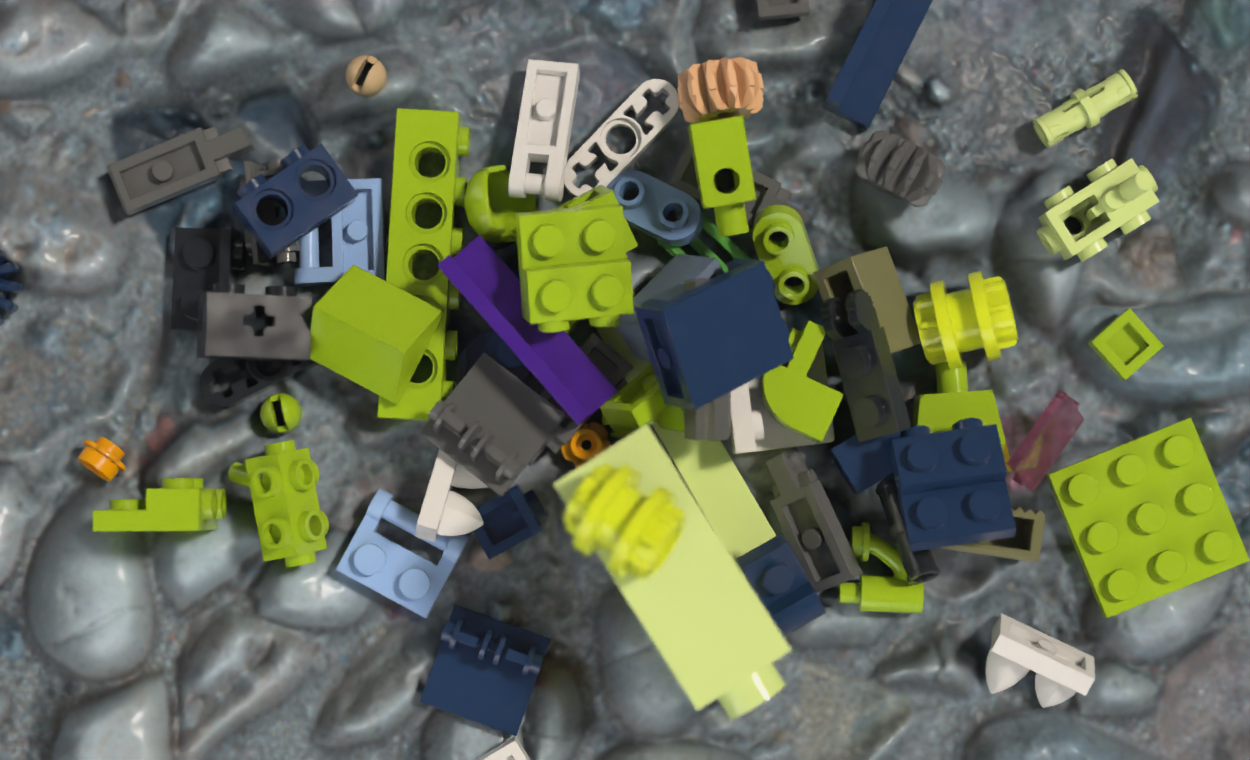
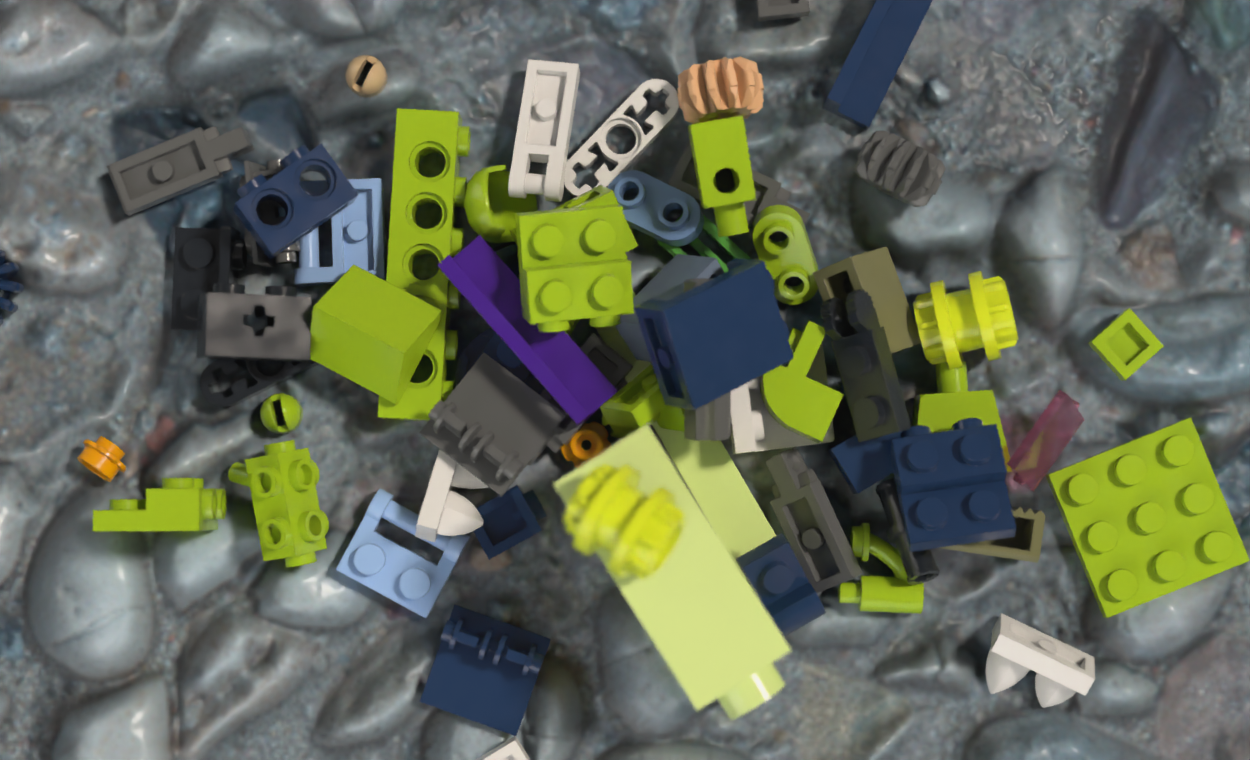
(1085, 108): yellowish green pin -> none
(1111, 201): yellowish green brick -> none

